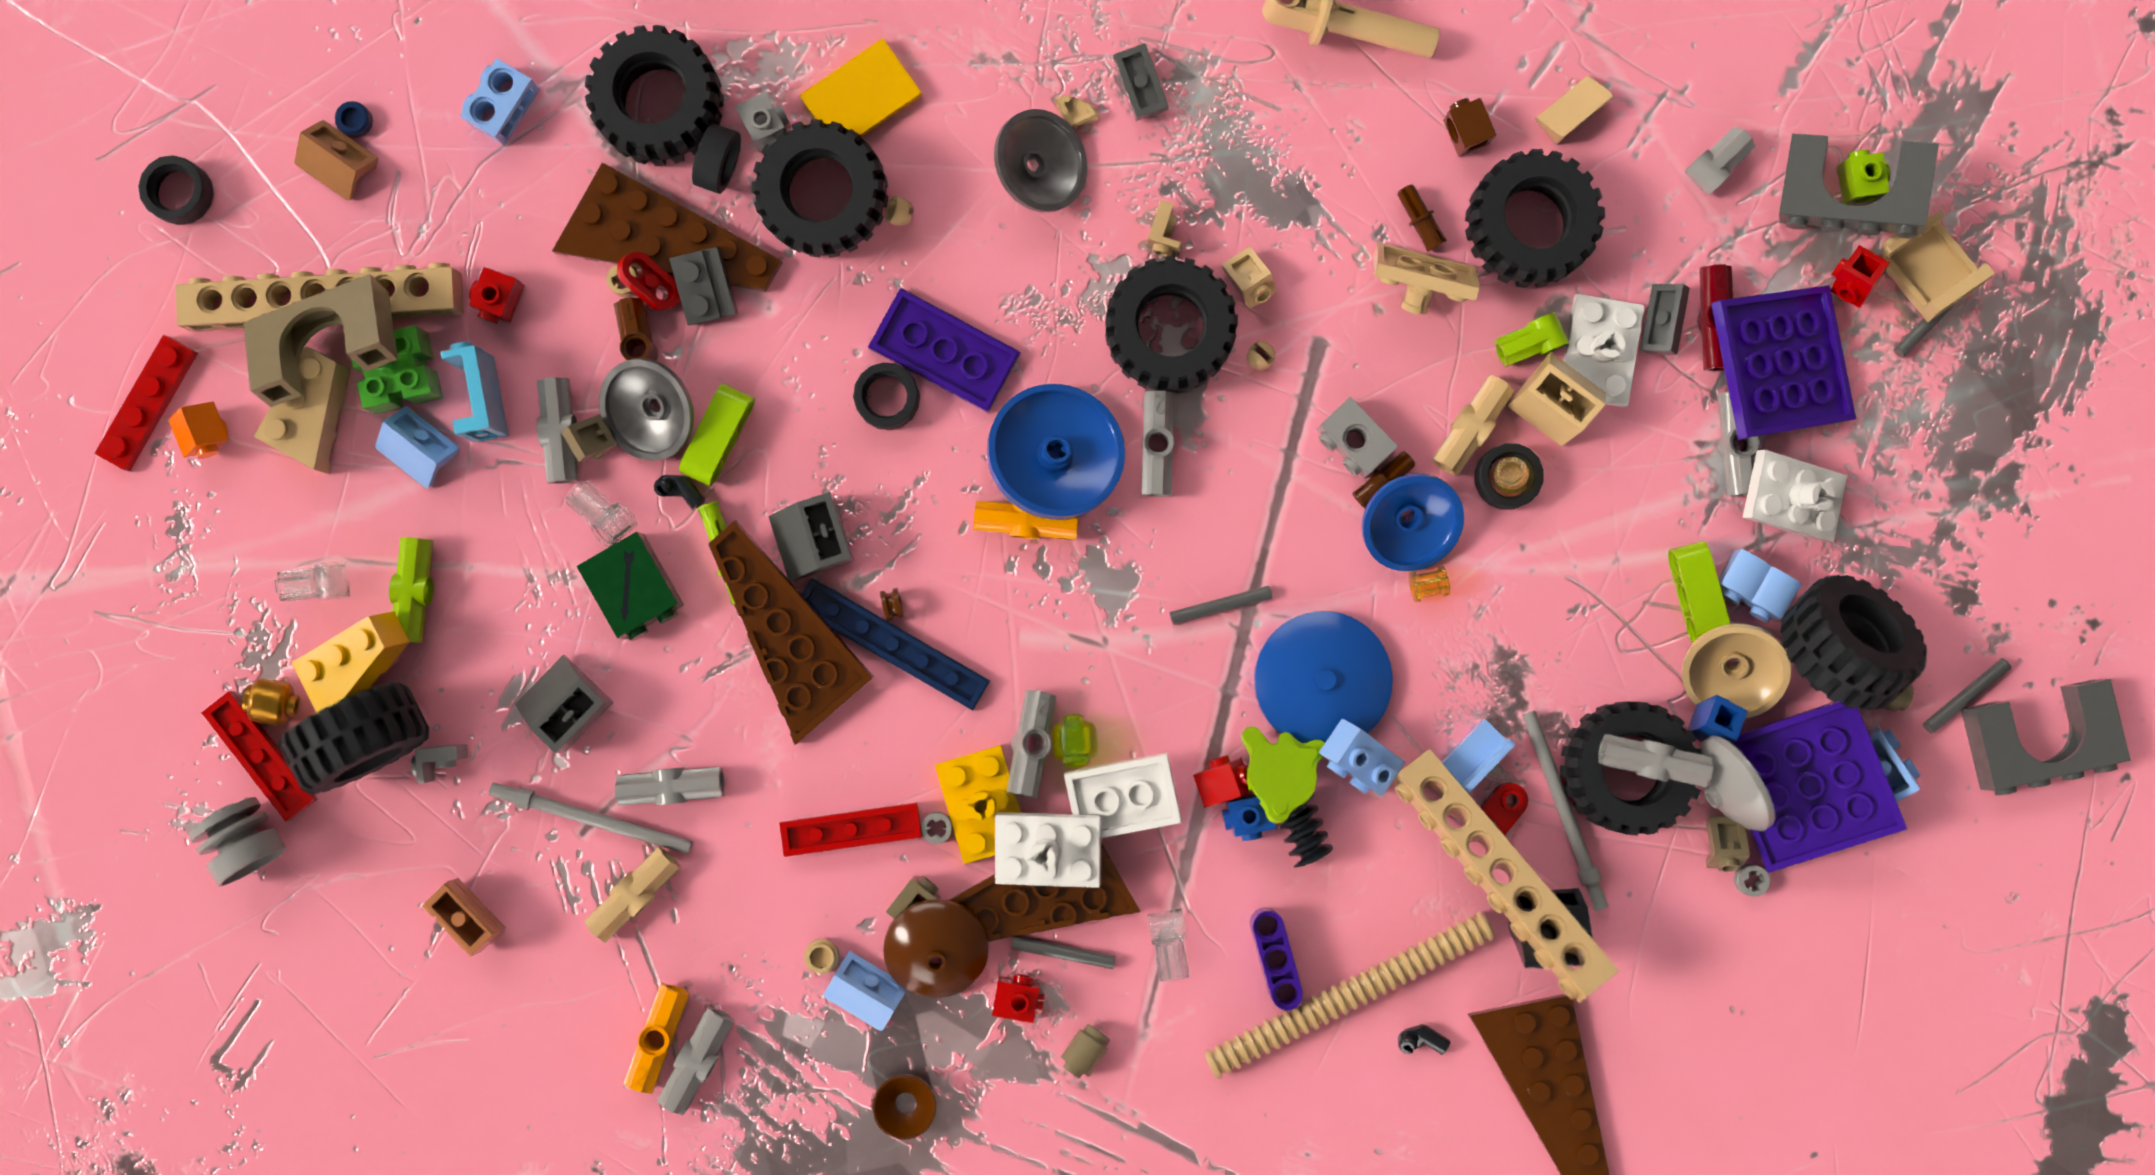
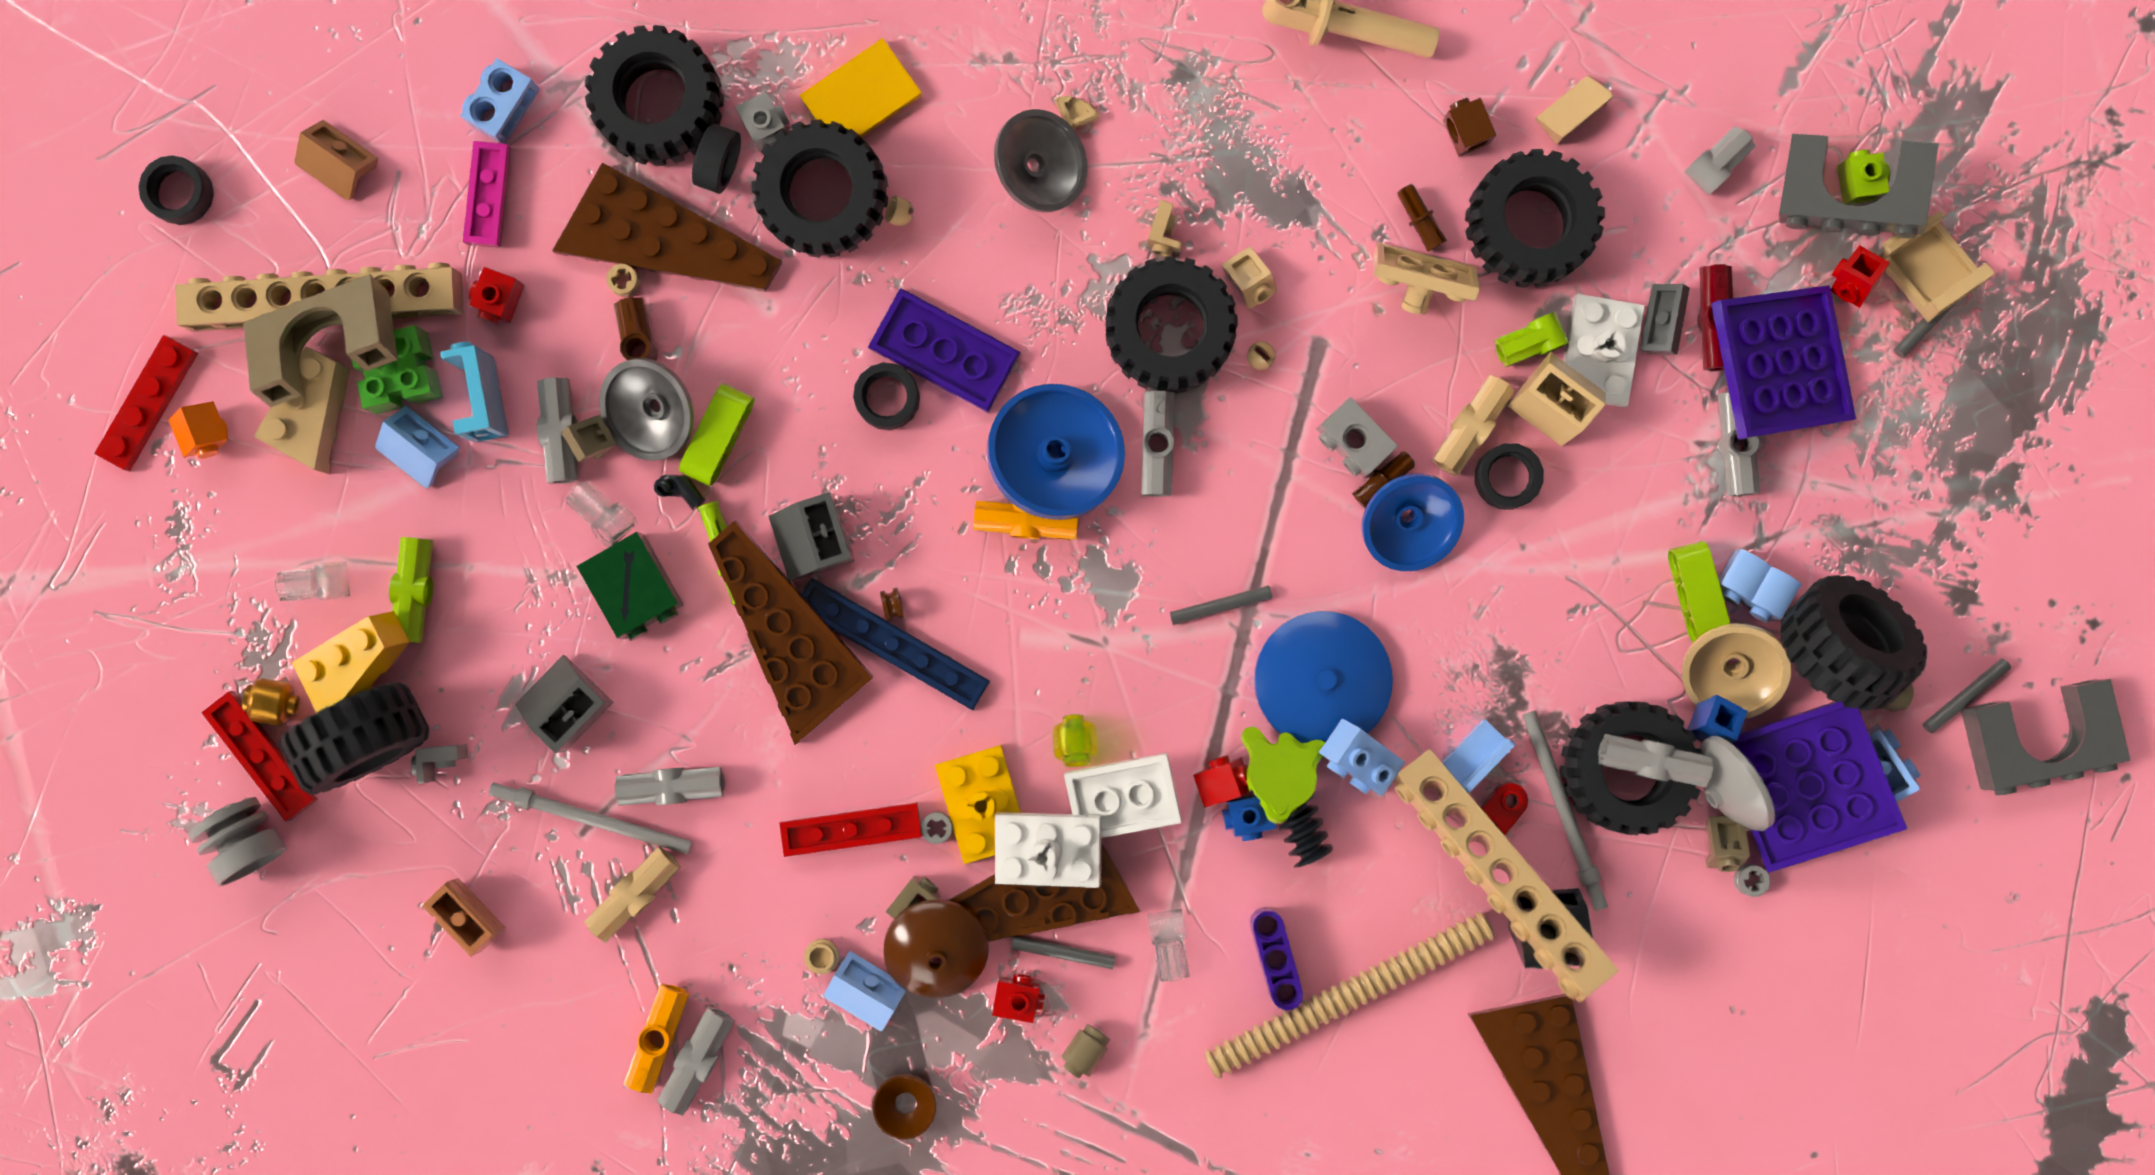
(353, 119): dark blue tile -> none
(486, 194): none -> dark pink plate
(648, 279): red plate -> none
(703, 285): dark grey plate -> none
(1034, 721): light grey piece -> none
(1140, 82): dark grey plate -> none
(1420, 1036): black arm -> none
(1429, 584): clear yellow bush -> none
(1511, 475): clear yellow tile -> none
(1795, 496): white plate -> none

